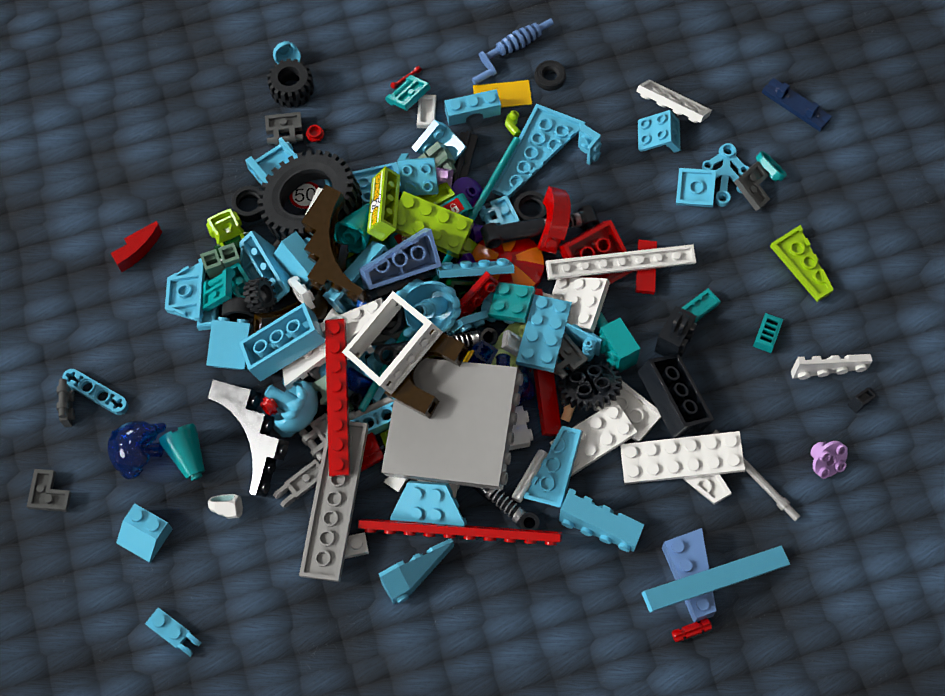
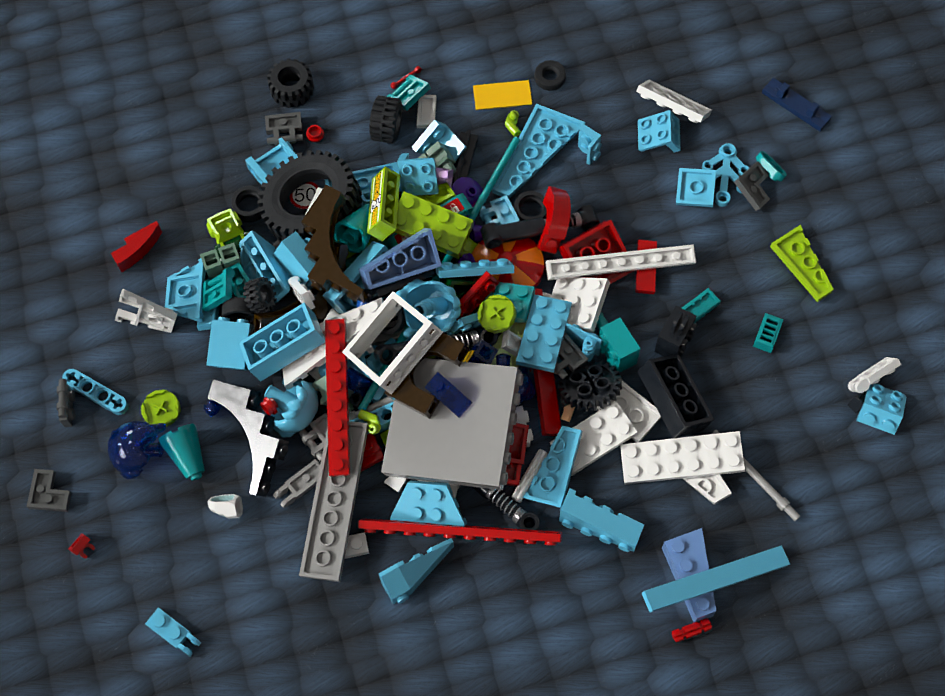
(79, 545): none -> red tile
(143, 533): medium azure slope -> none
(148, 312): none -> white wing
(161, 407): none -> lime tile
(212, 408): none -> clear blue hinge
(286, 50): medium azure hair -> none
(372, 420): none -> lime arm
(385, 119): none -> black tyre
(448, 394): none -> clear blue slope
(460, 108): medium azure arch -> none
(496, 314): none -> lime tile
(514, 41): medium blue piece -> none
(517, 453): none -> red slope
(829, 458): lavender plate -> none
(834, 364): white wing -> none
(873, 374): none -> white hinge
(882, 408): none -> medium azure bracket

